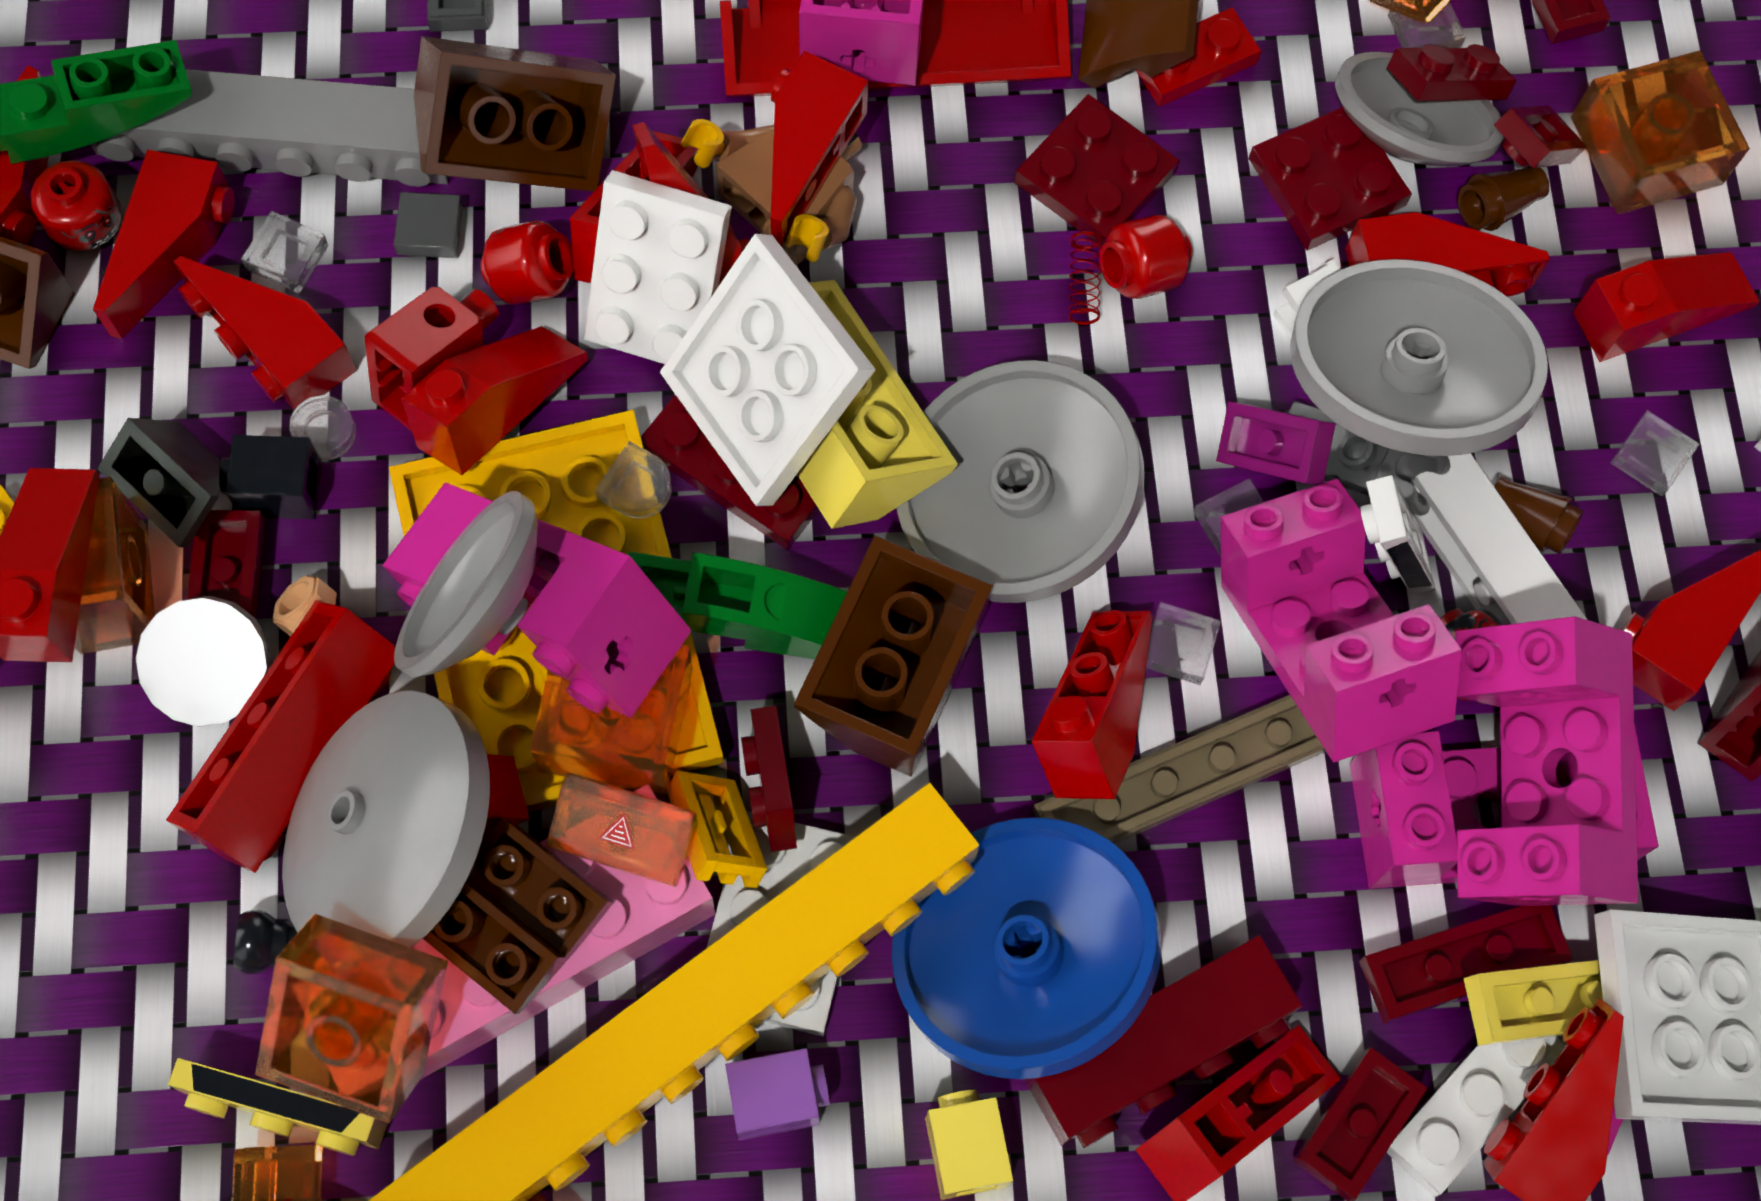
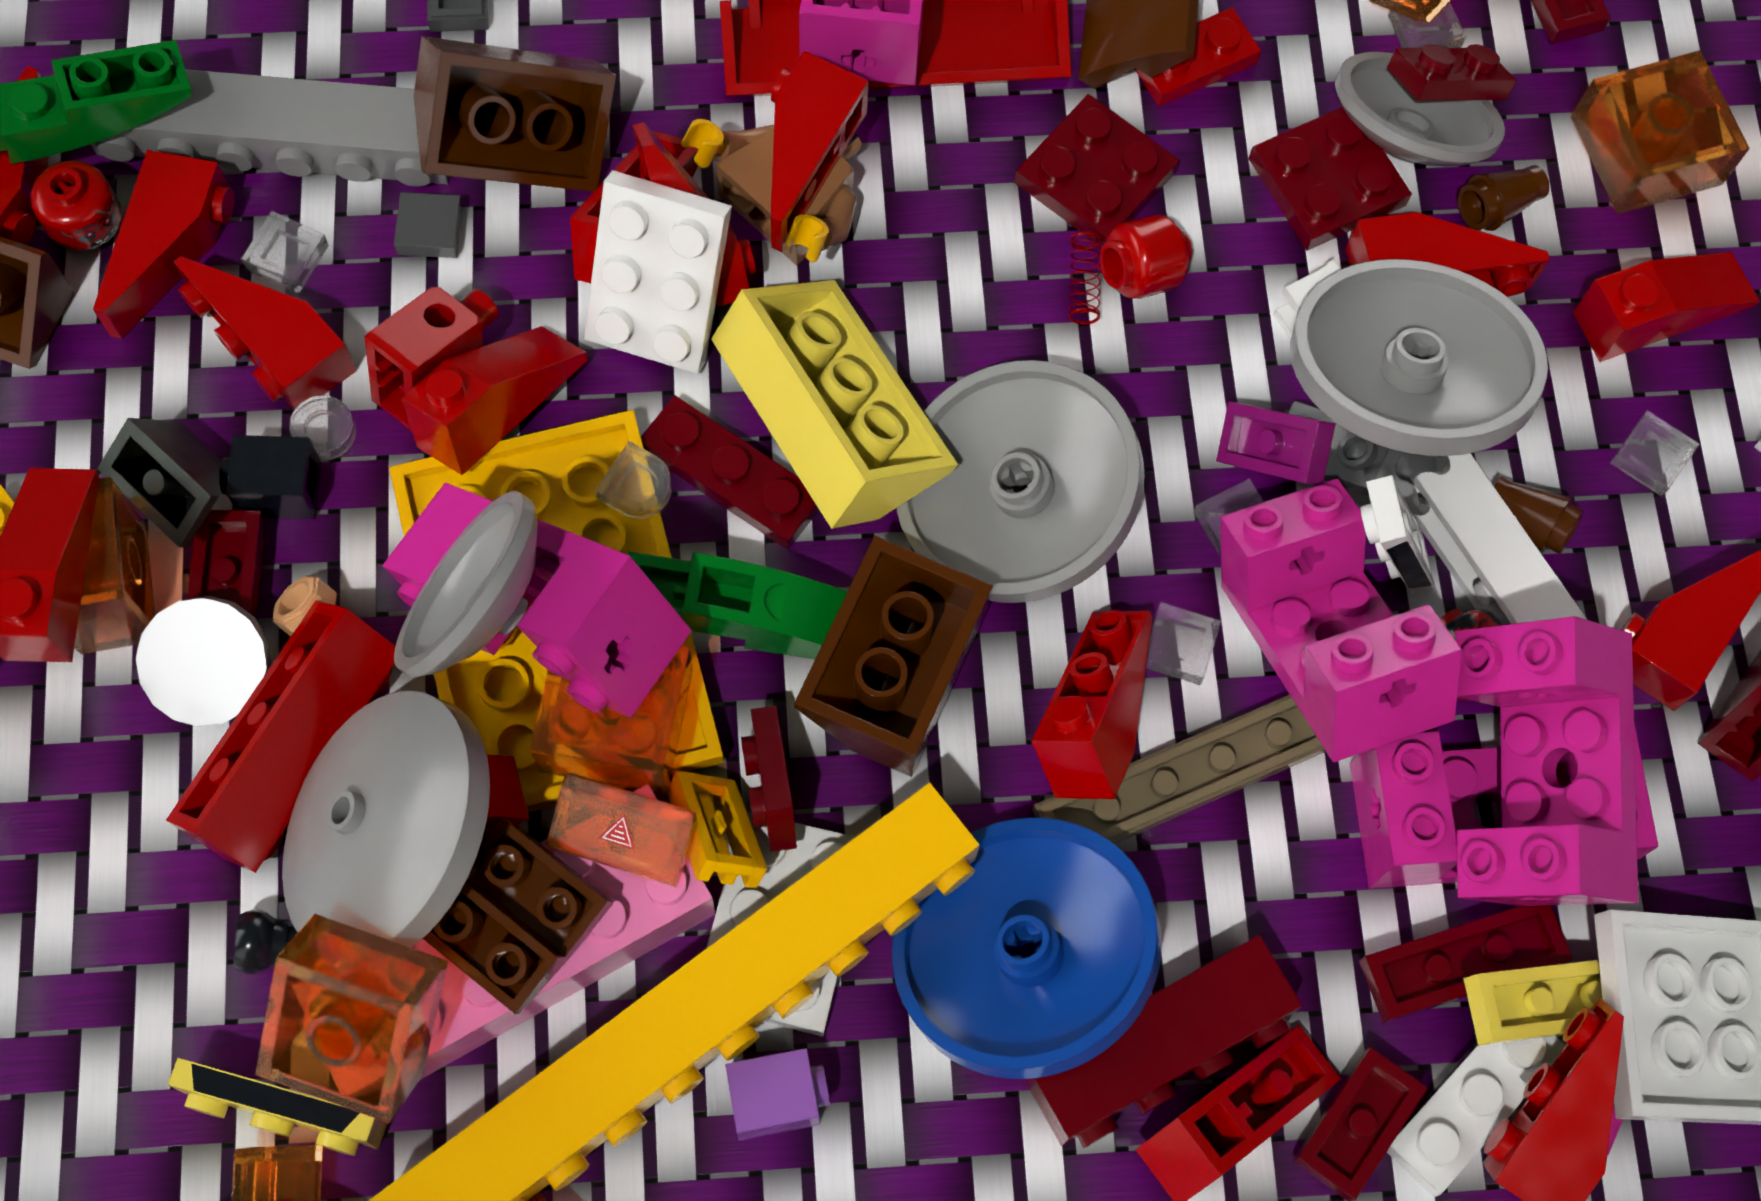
(527, 262): red head -> none
(766, 370): white plate -> none
(968, 1145): light yellow brick -> none
(1538, 137): dark red plate -> none

